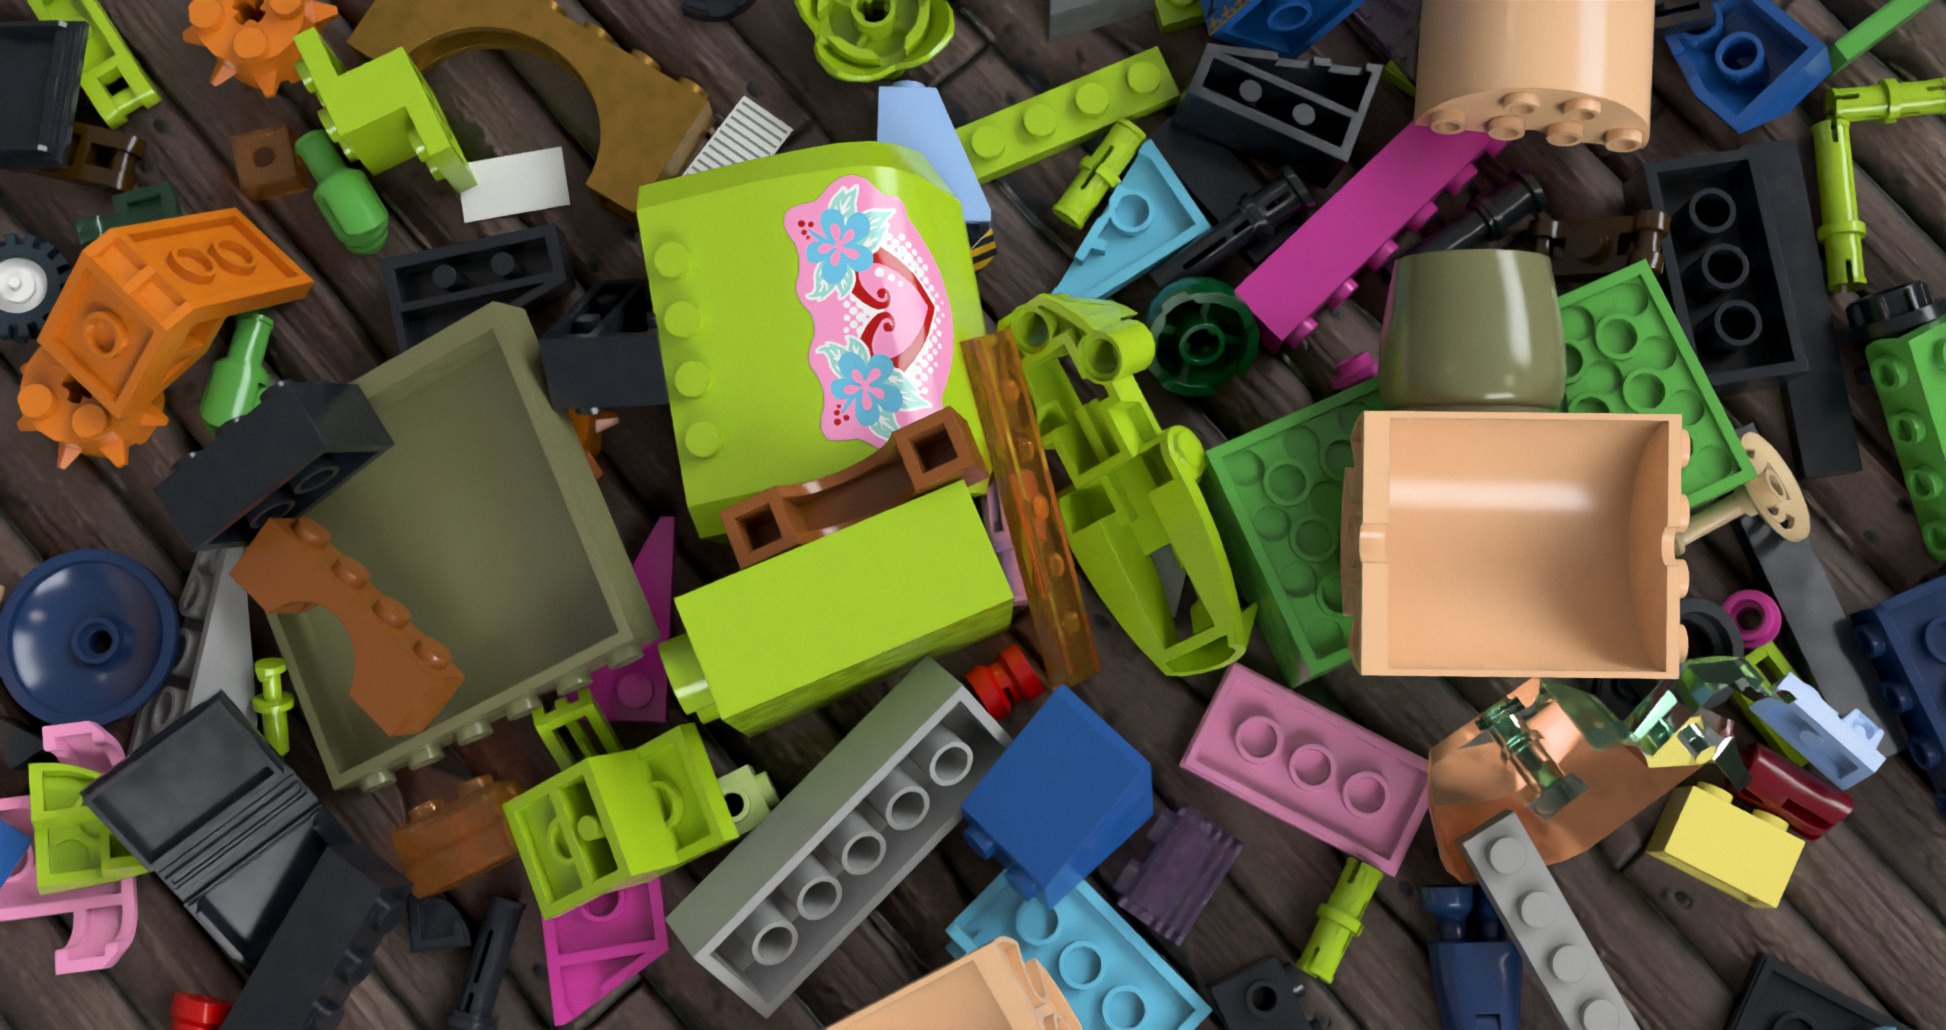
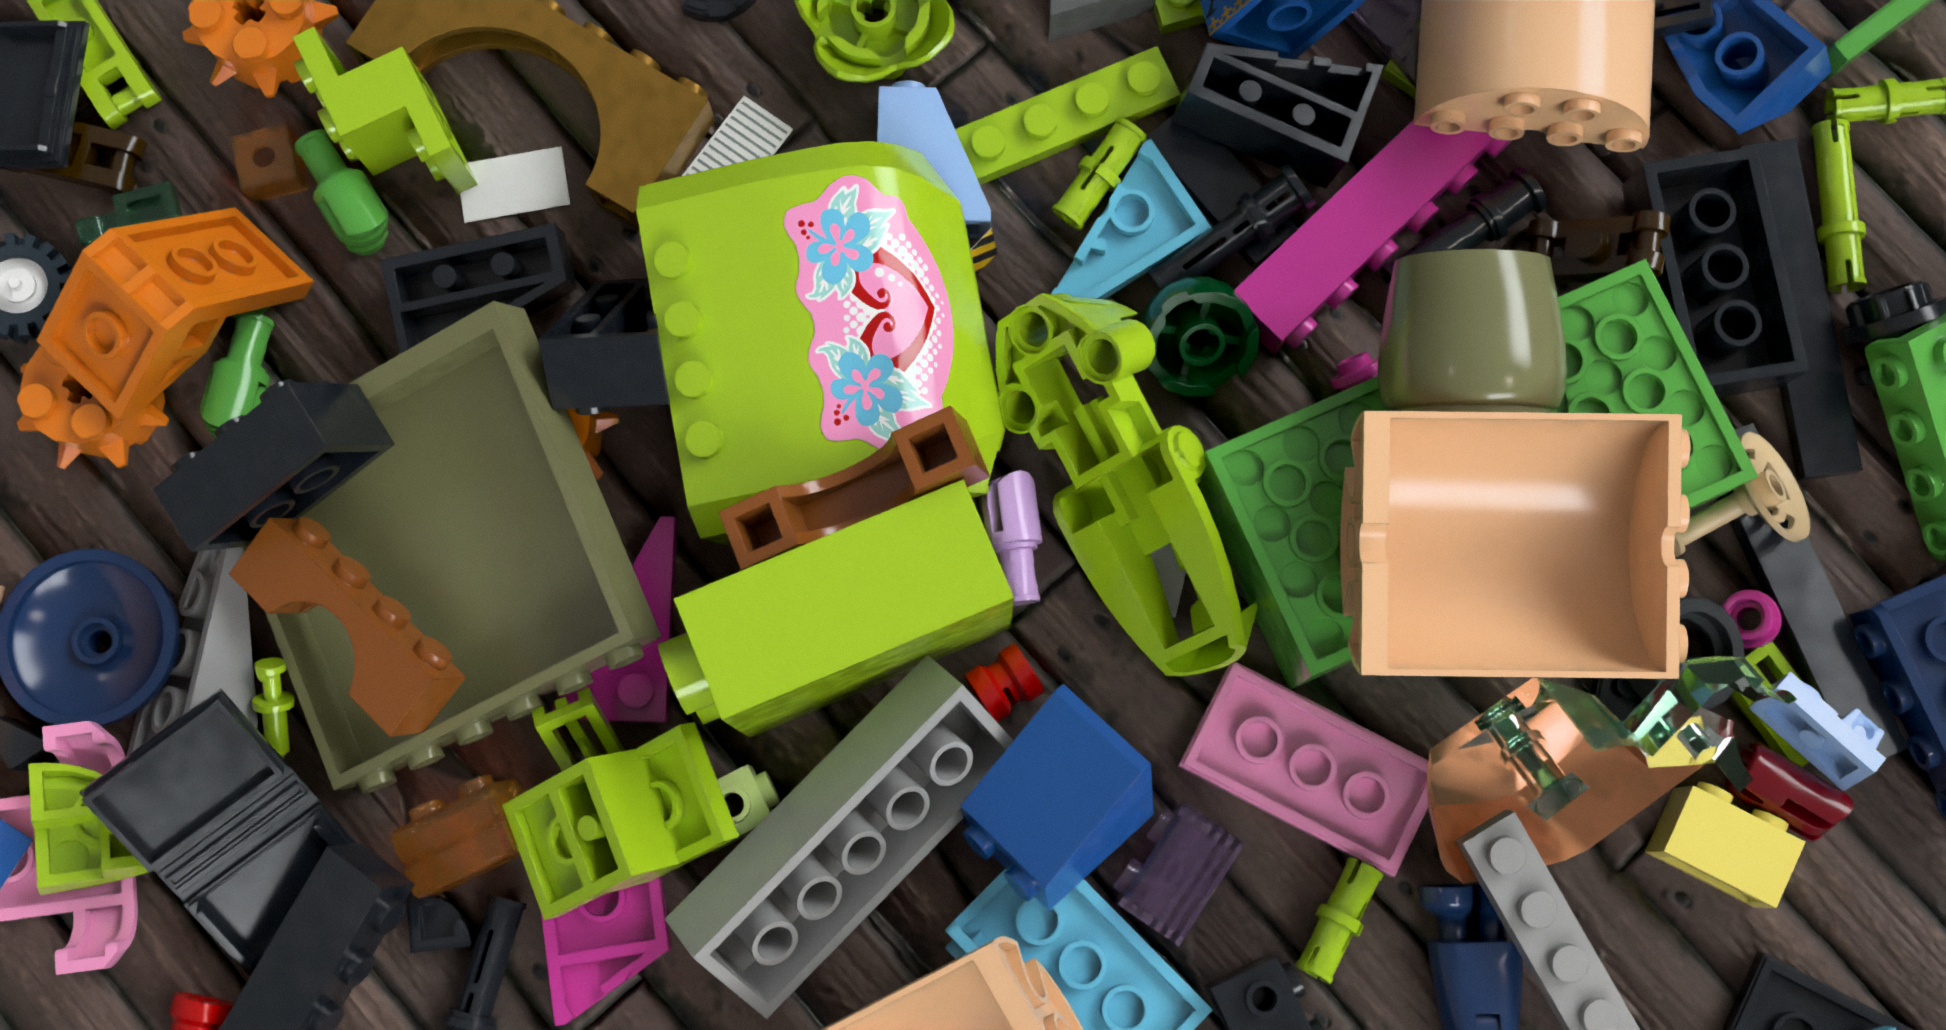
(1031, 508): clear orange tile -> none

